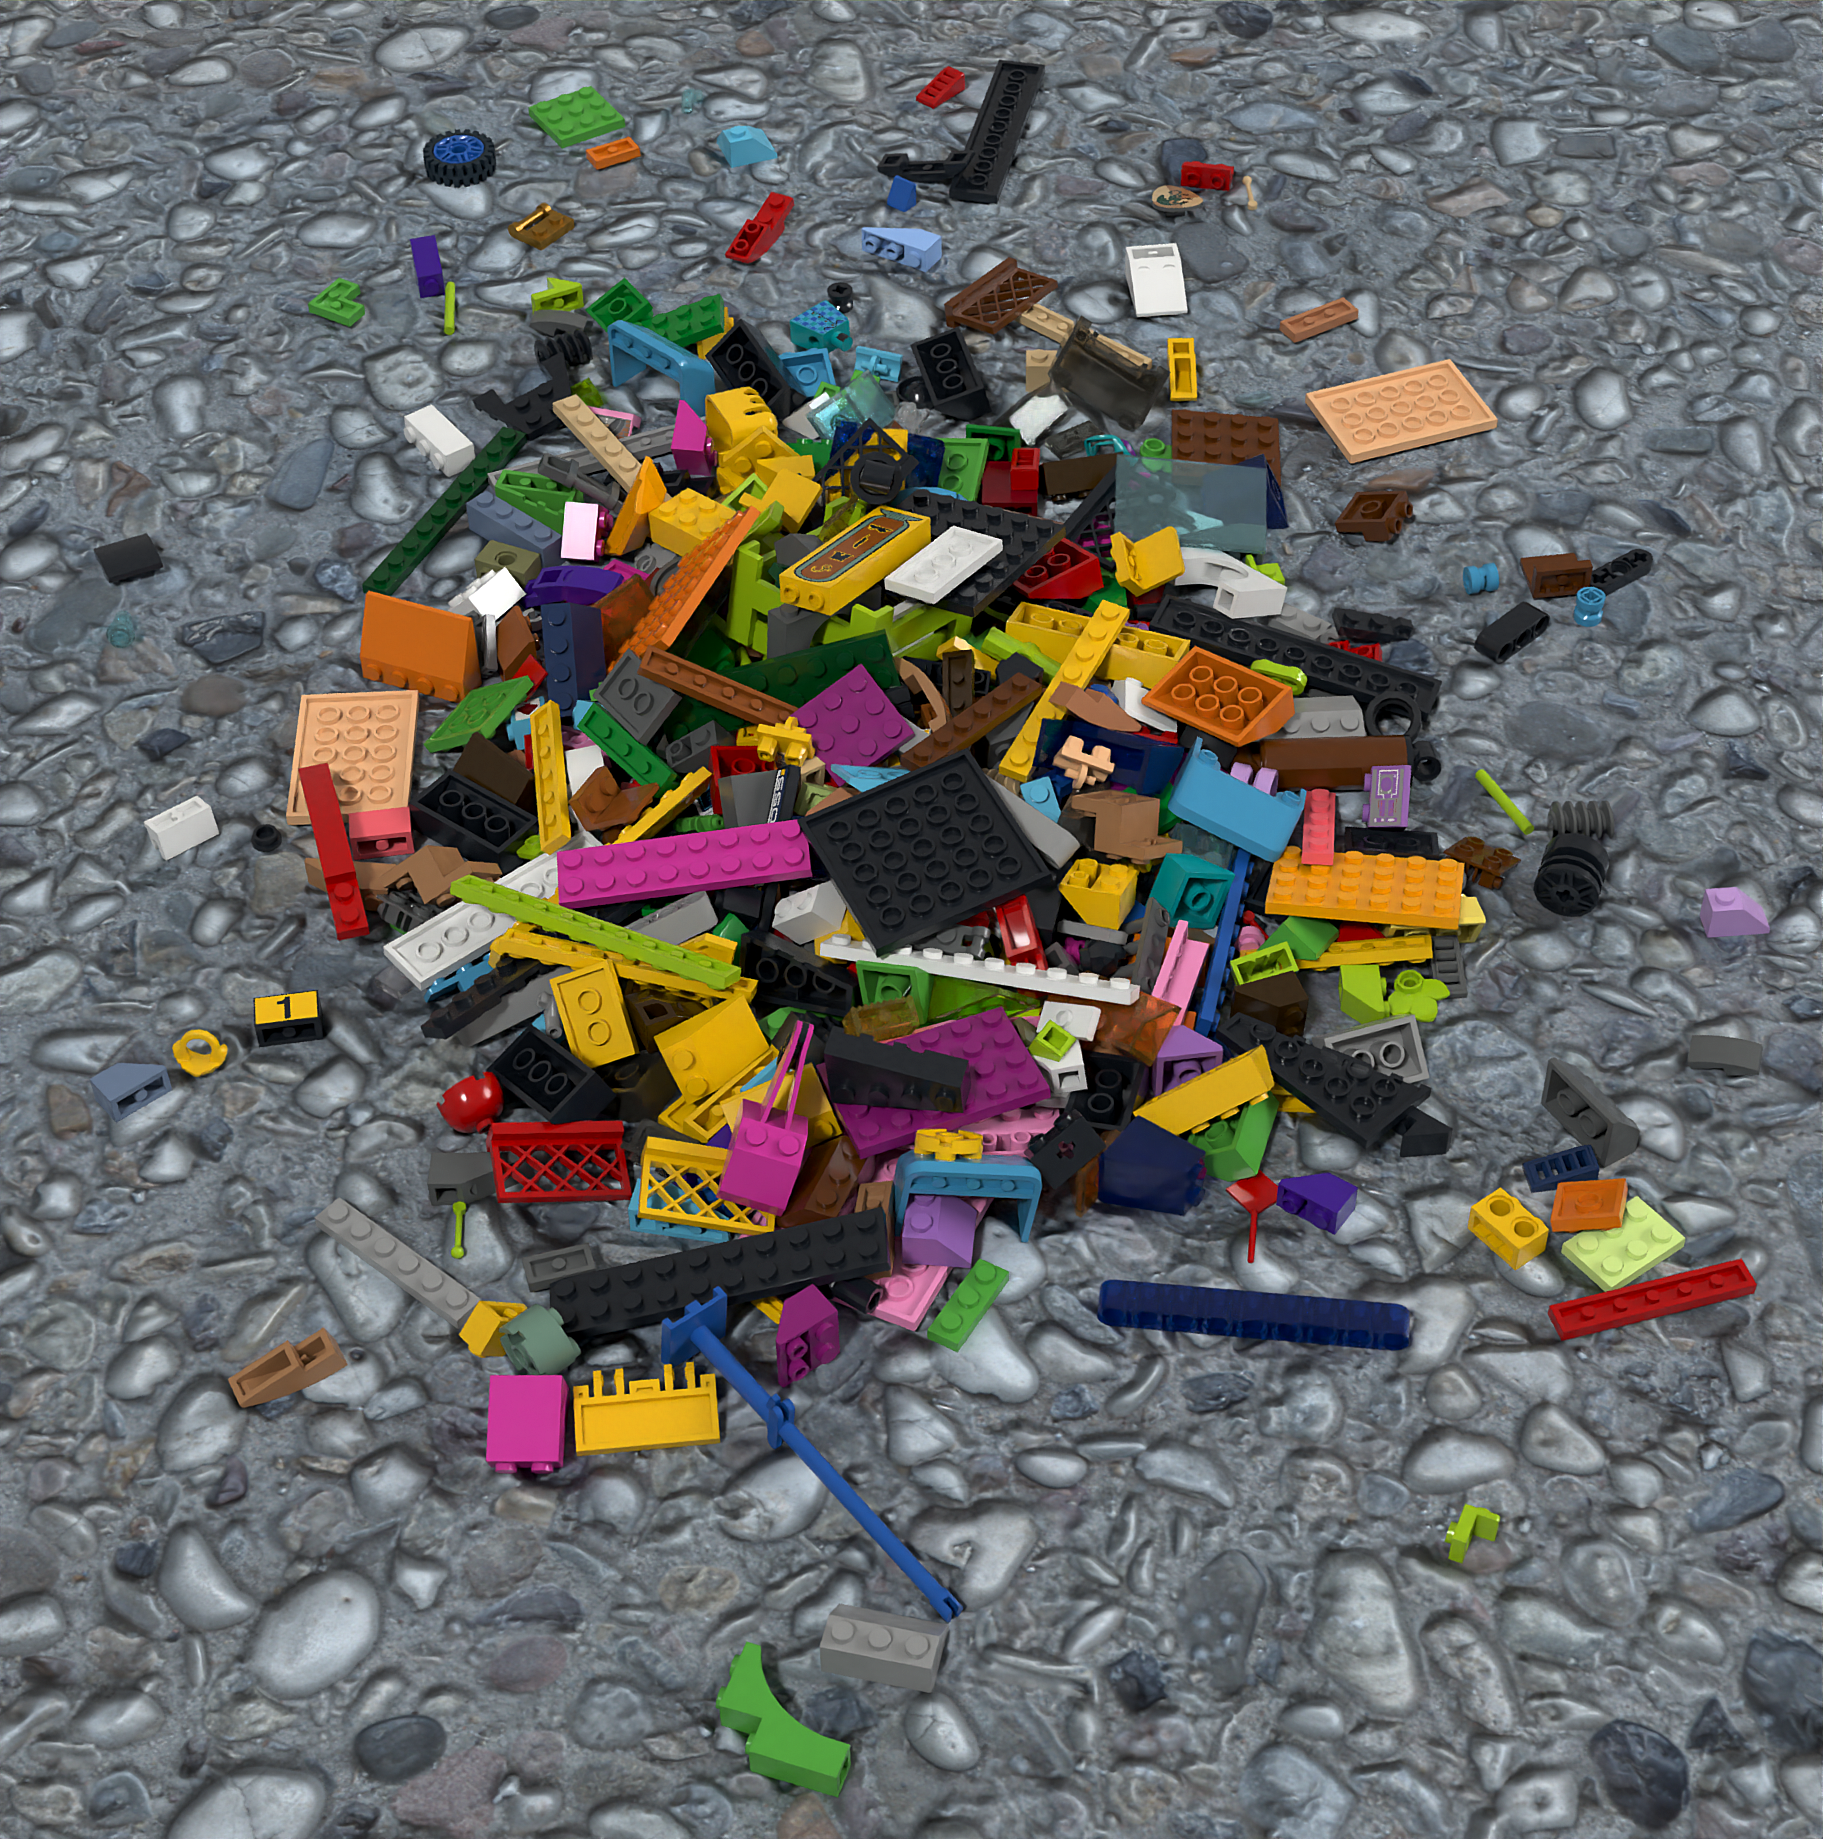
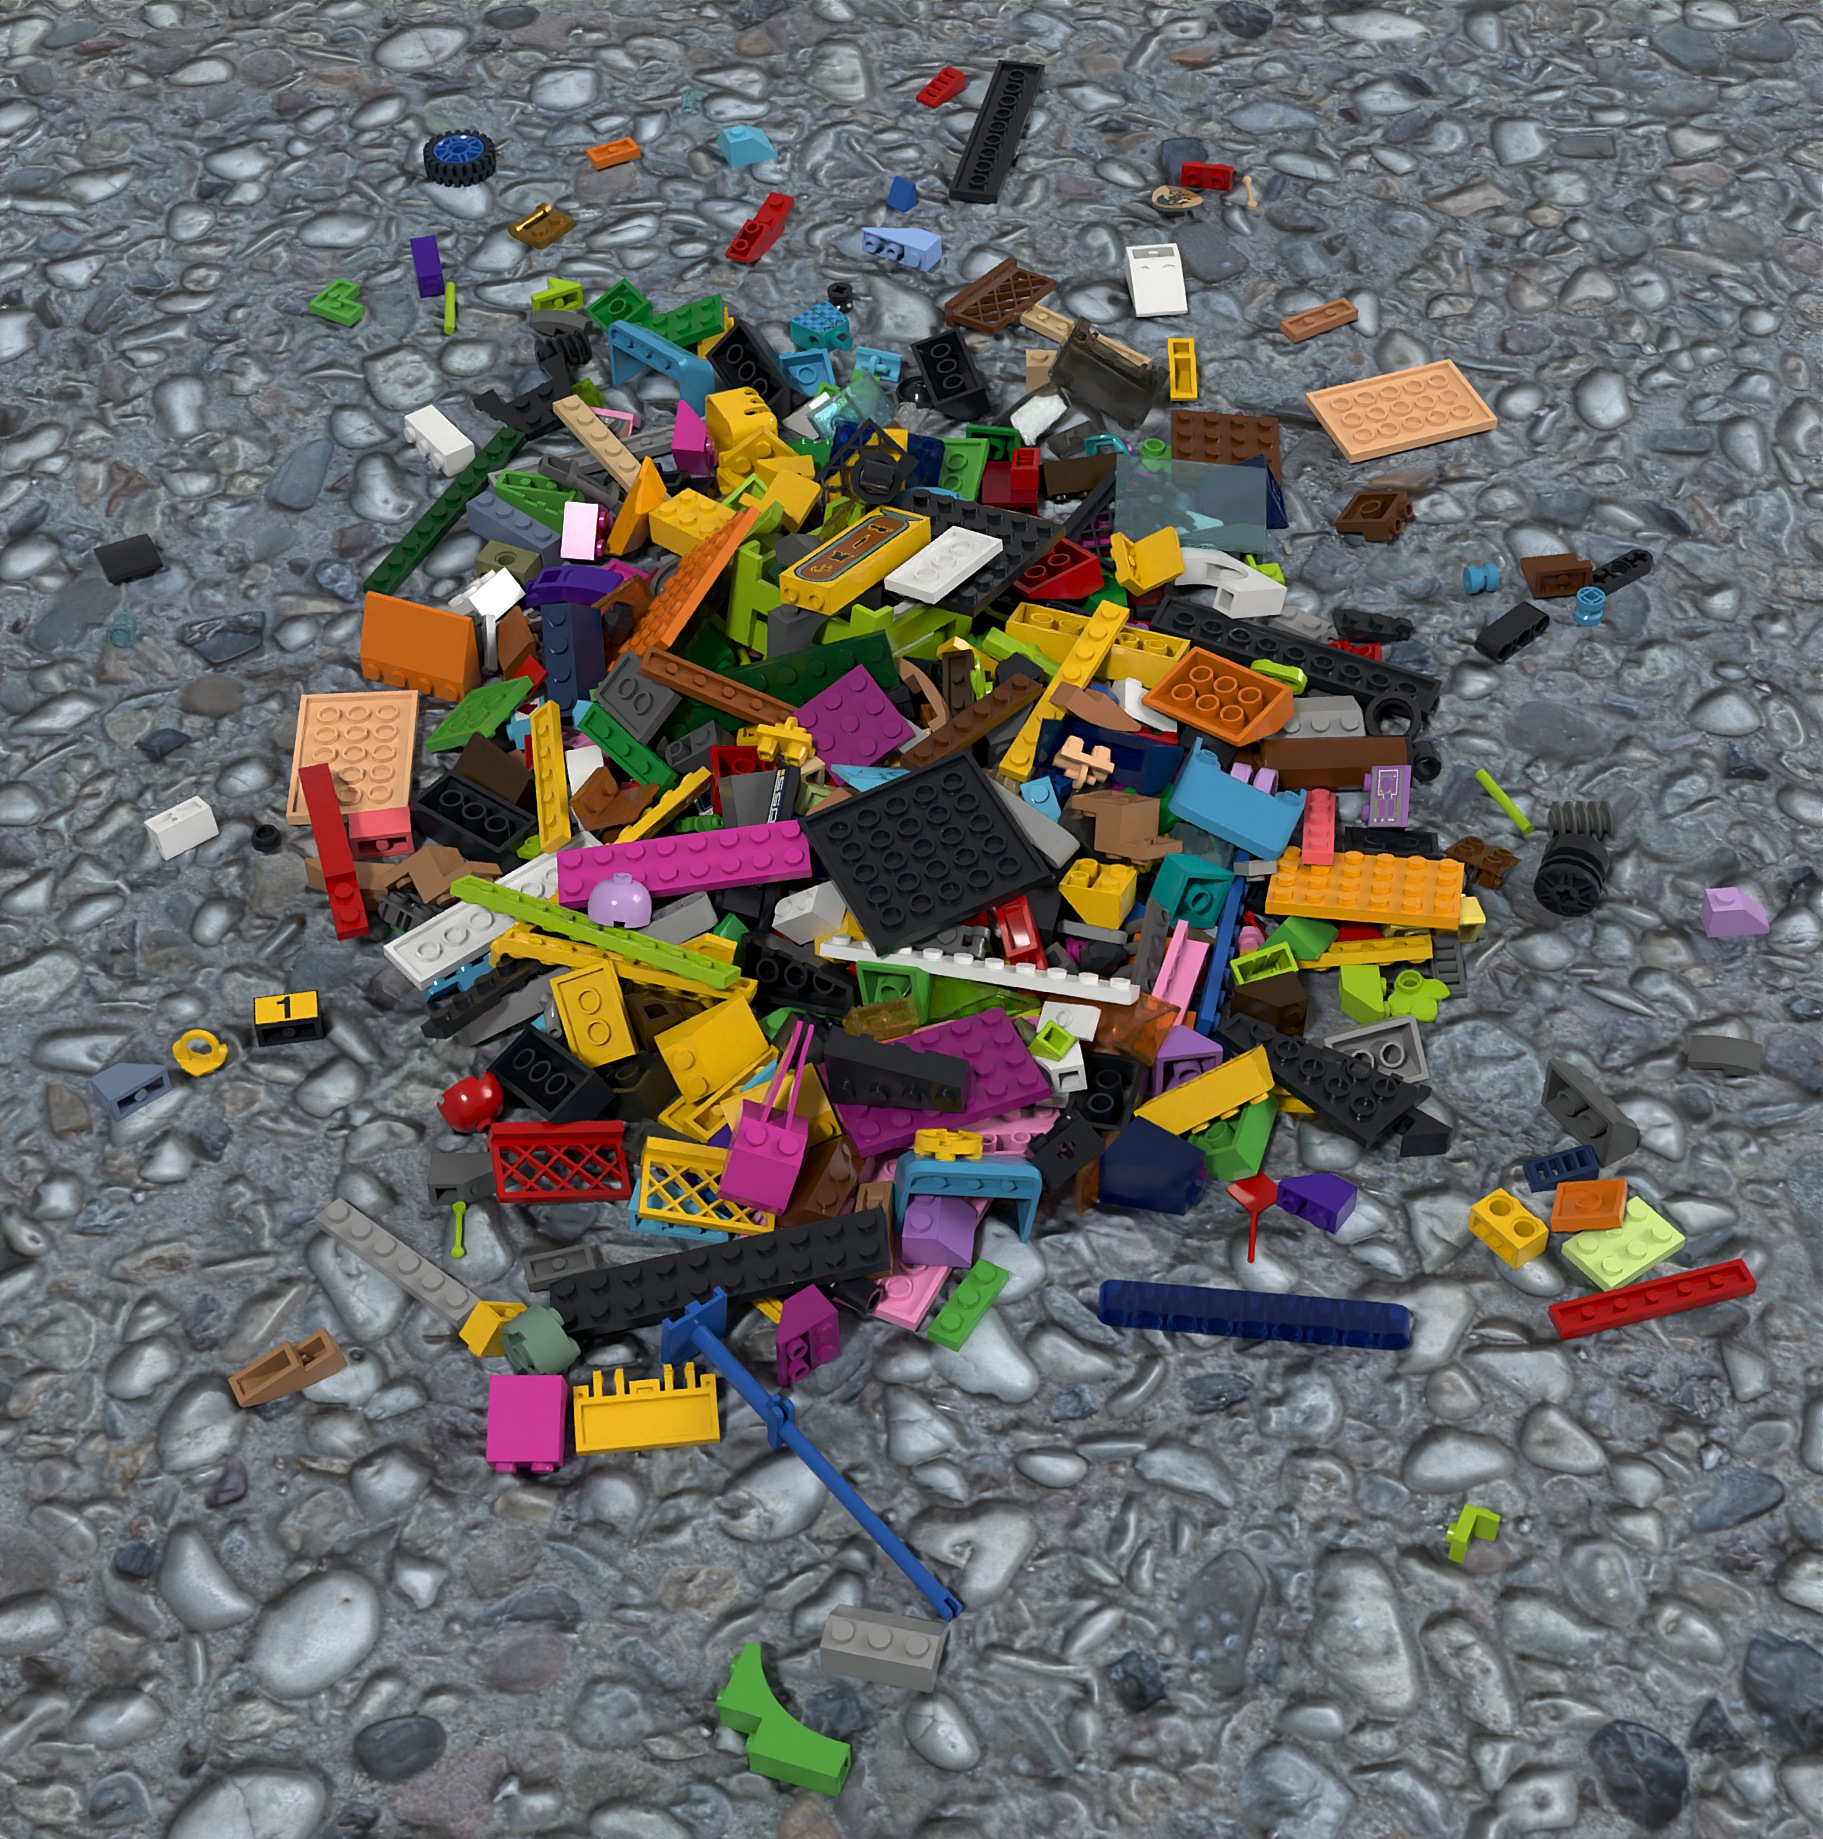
(576, 117): bright green plate -> none
(619, 621): none -> black rock
(620, 901): none -> lavender cylinder
(652, 556): light grey plate -> none
(925, 171): black slope -> none
(978, 680): none -> lime plate
(1255, 869): none -> light grey plate

